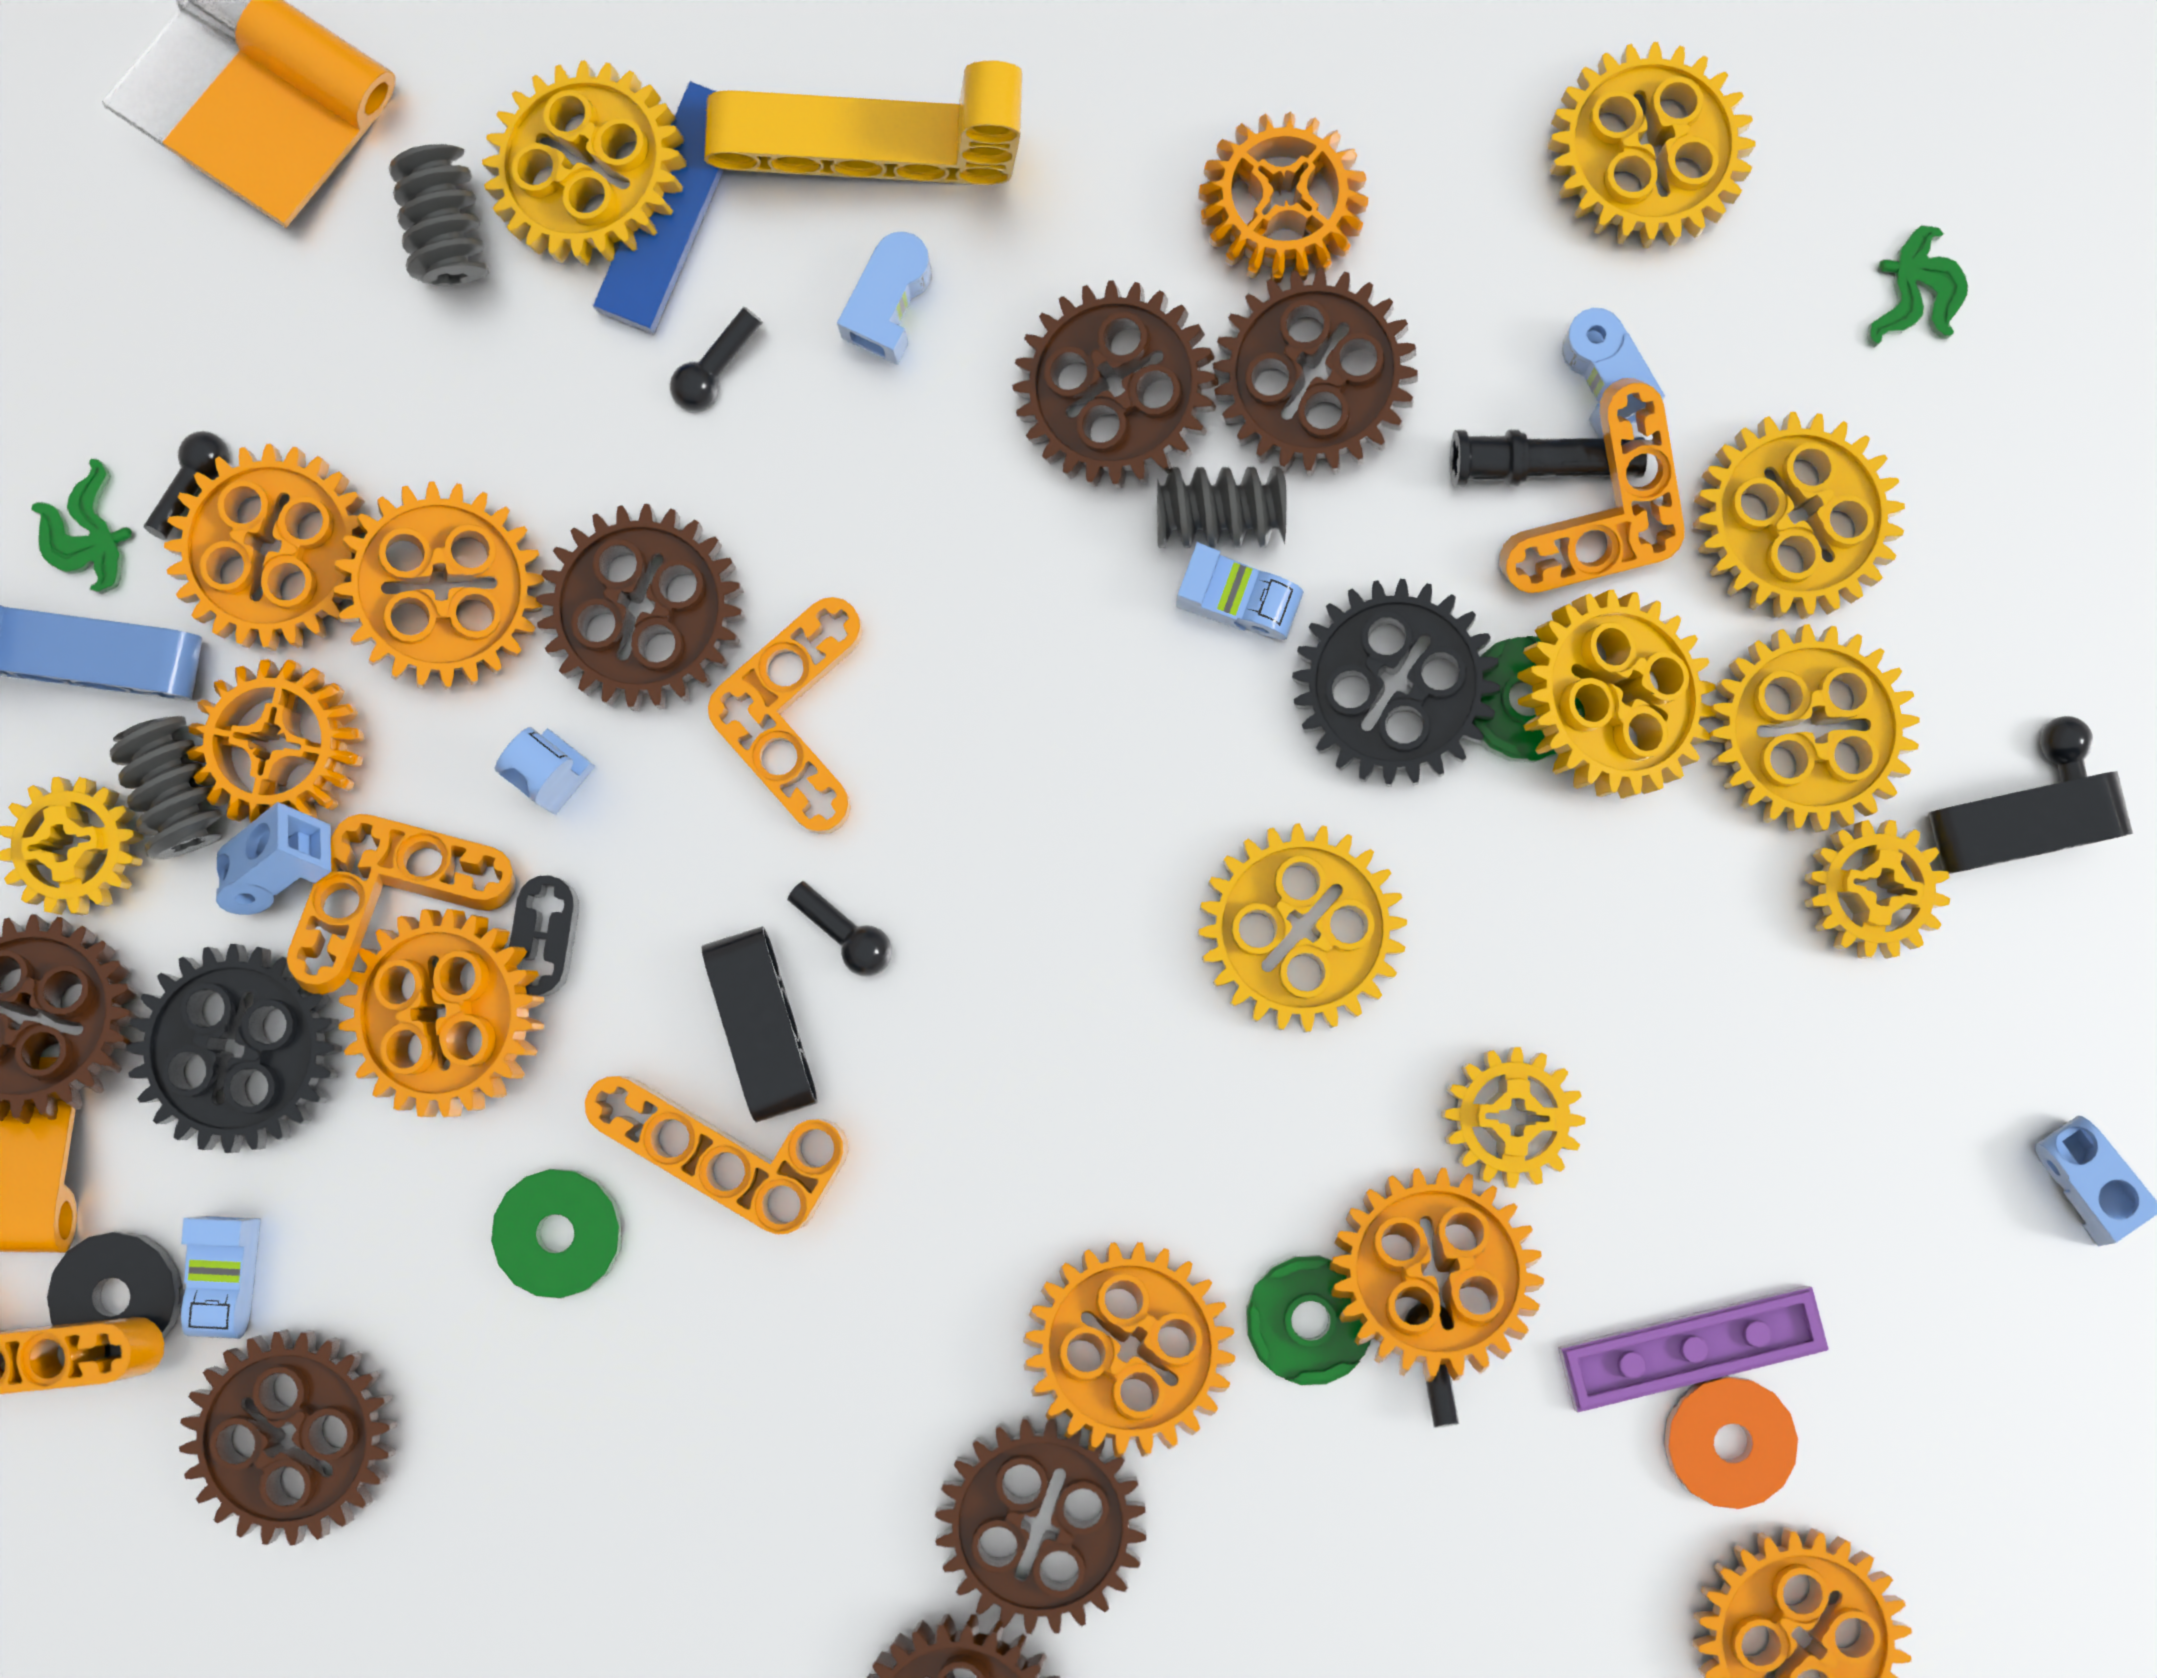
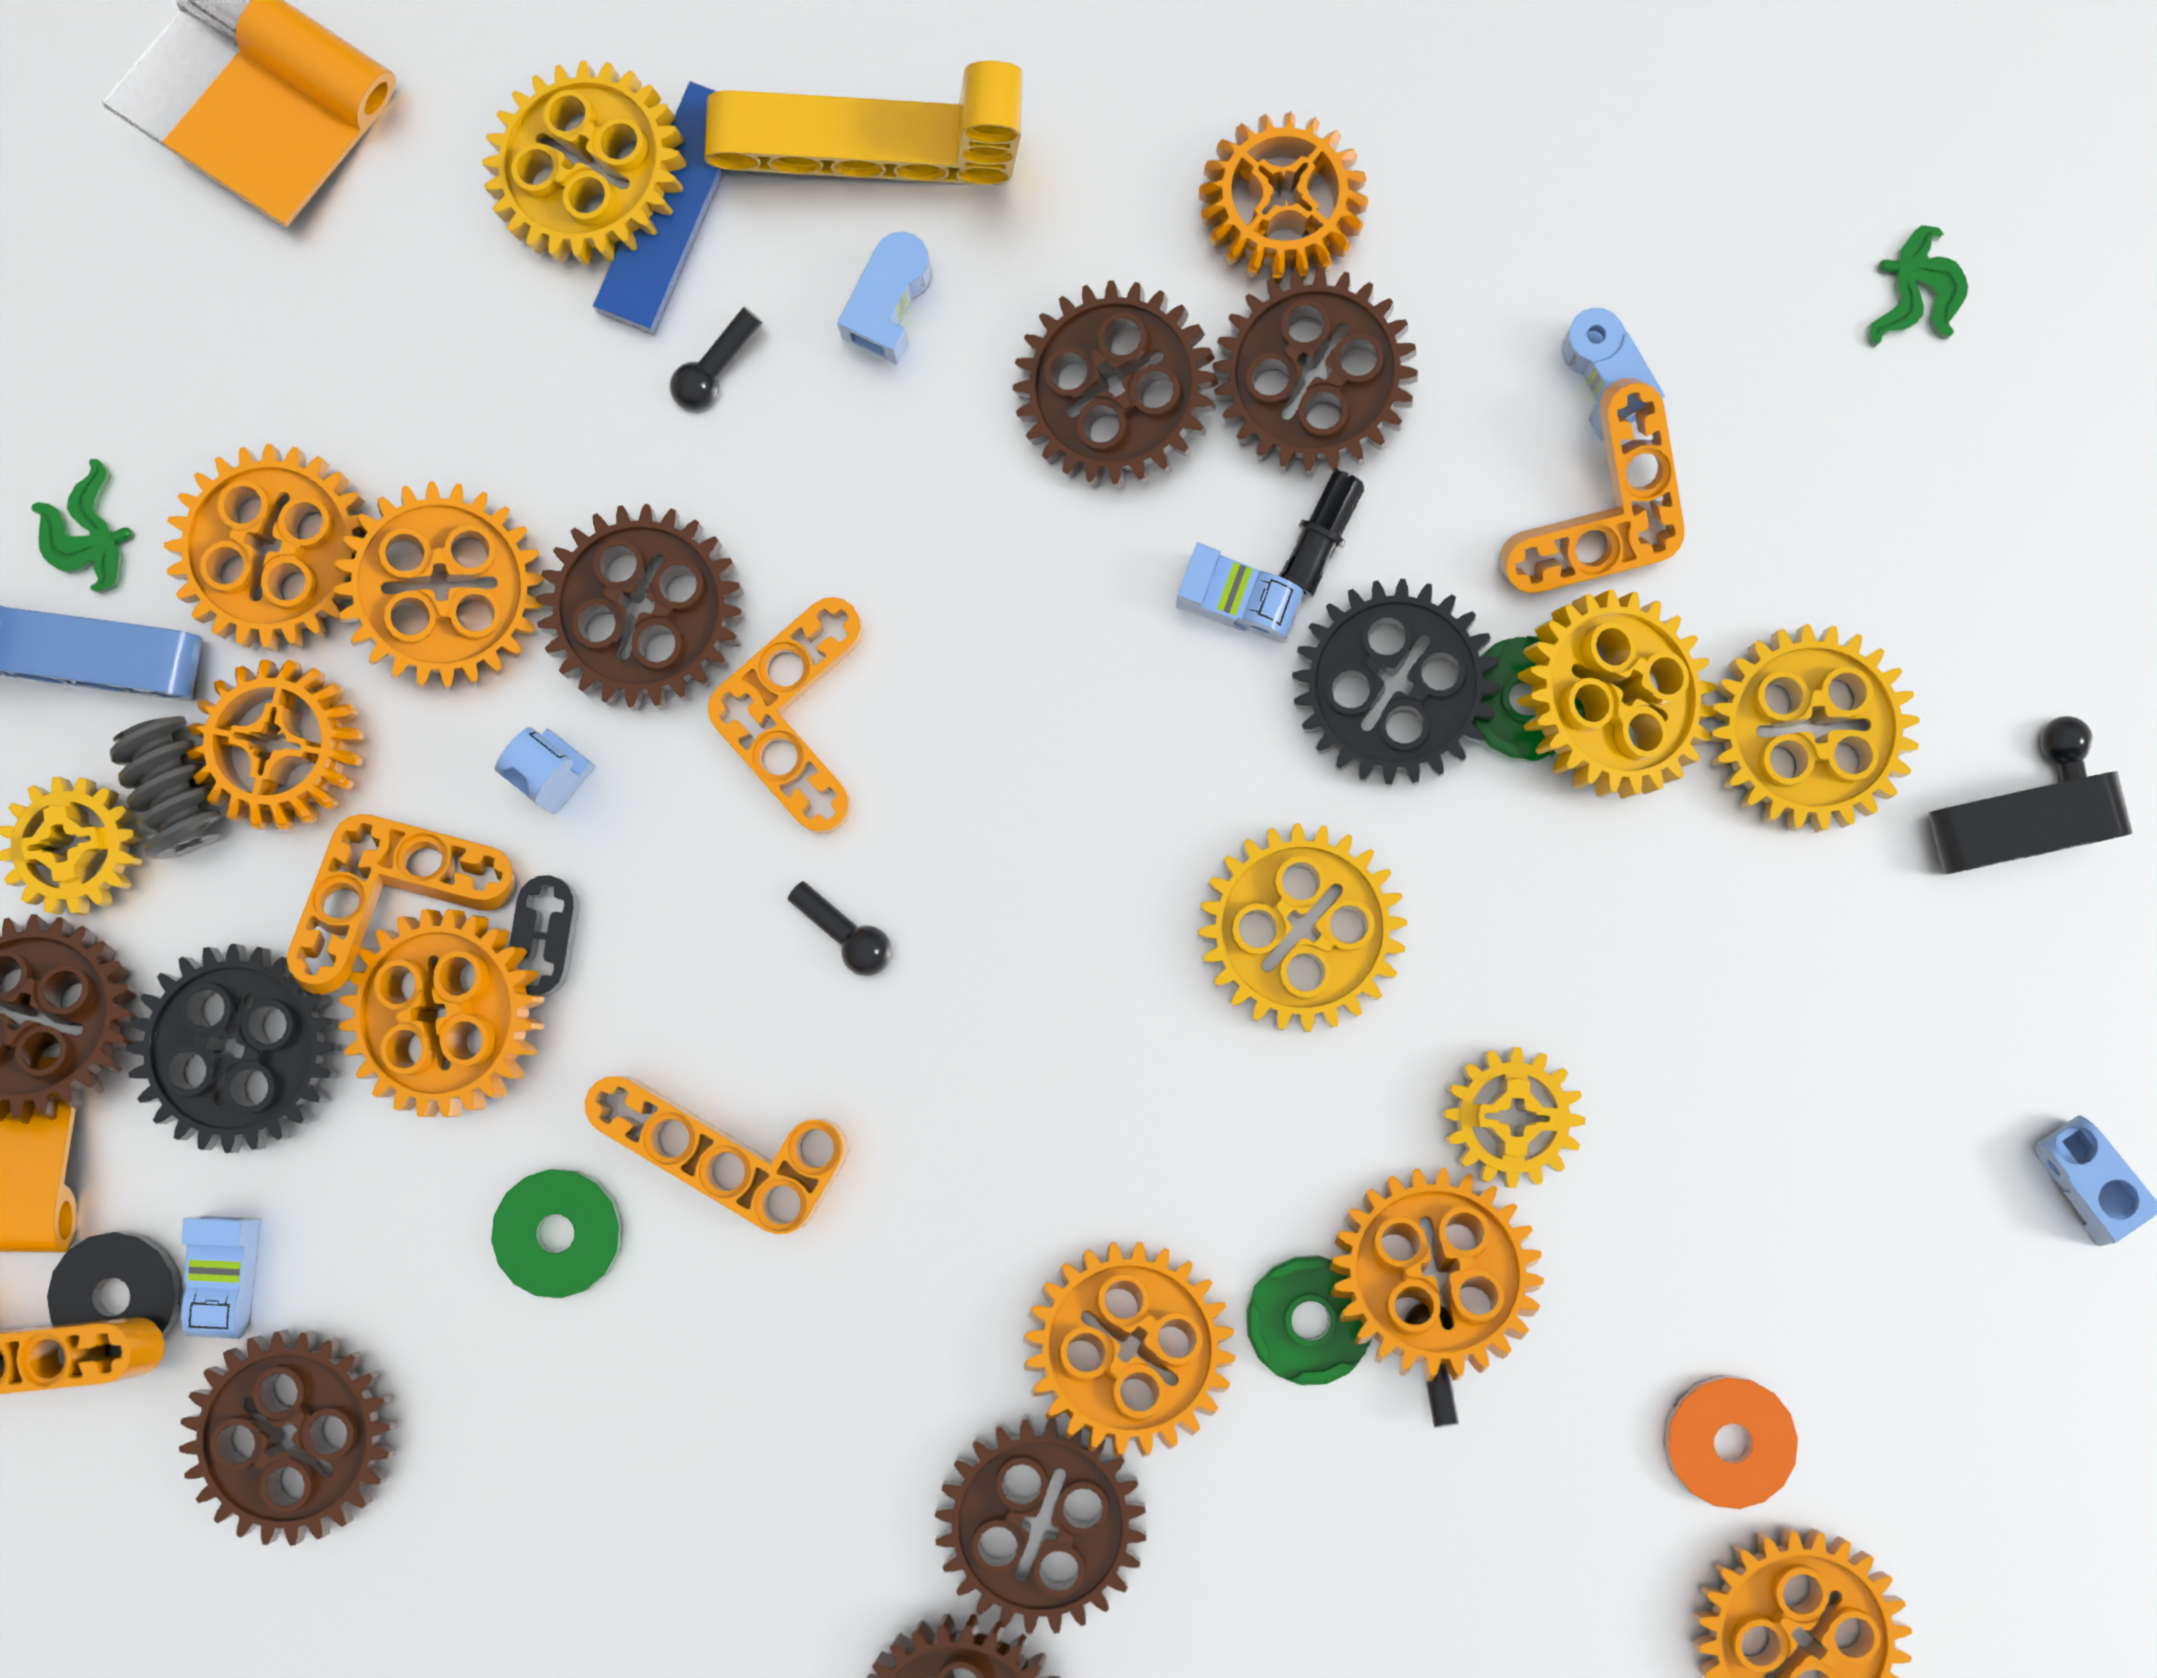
(195, 455): black bar -> none
(270, 858): light blue leg -> none
(433, 215): dark grey piece -> none
(759, 1024): black beam -> none
(1221, 506): dark grey piece -> none
(1323, 532): none -> black axle
(1516, 458): black pin -> none
(1693, 1348): medium lavender tile -> none
(1705, 136): yellow gear -> none
(1845, 485): yellow gear -> none
(1870, 915): yellow gear -> none

